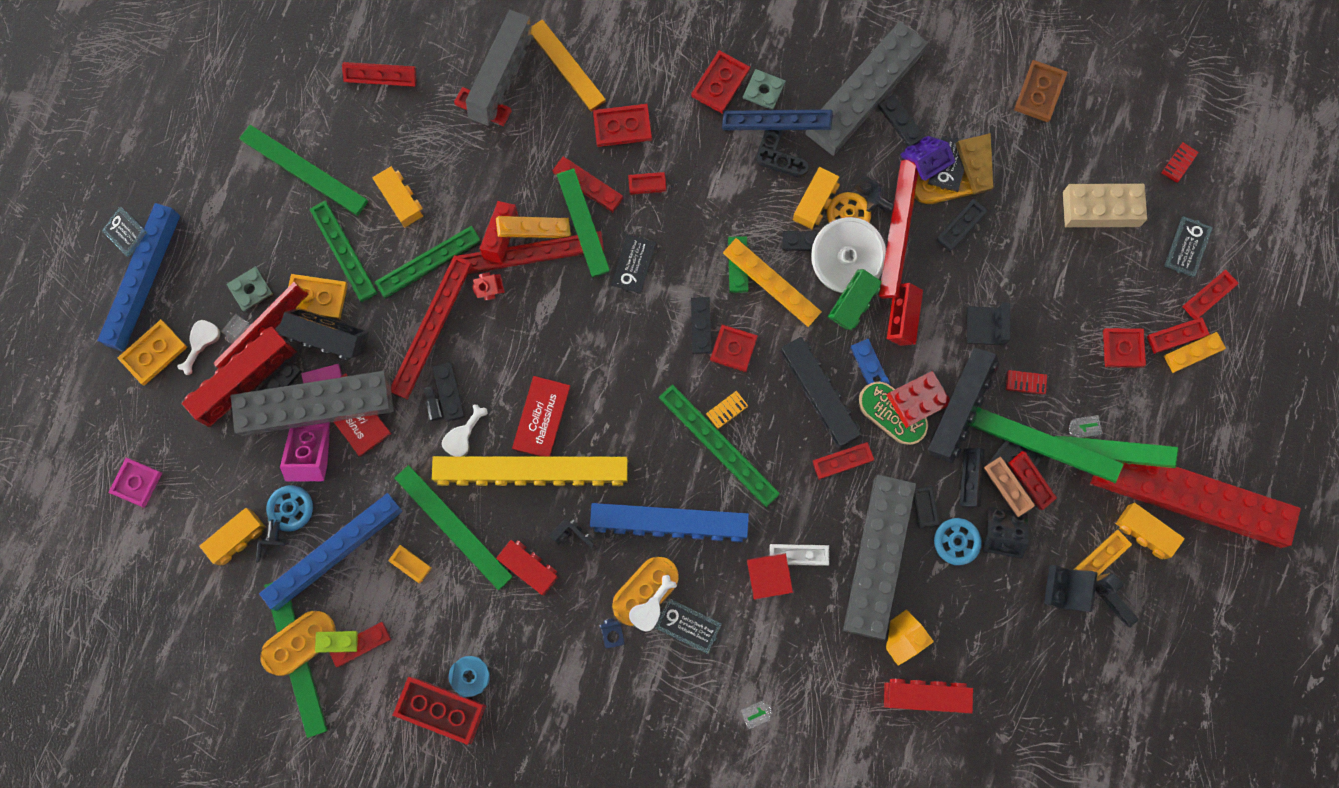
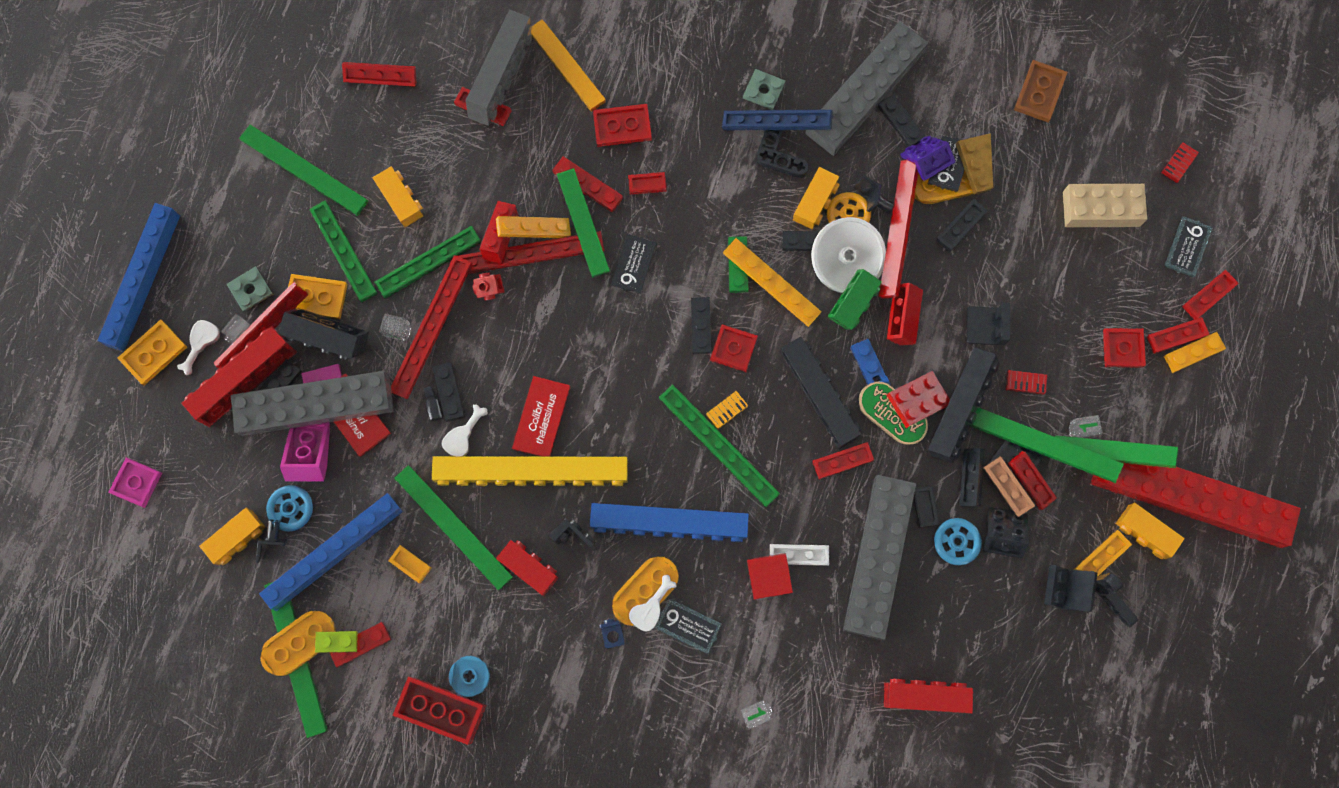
(124, 231): piece -> none
(395, 327): none -> clear brick
(720, 81): red plate -> none
(906, 637): light orange slope -> none

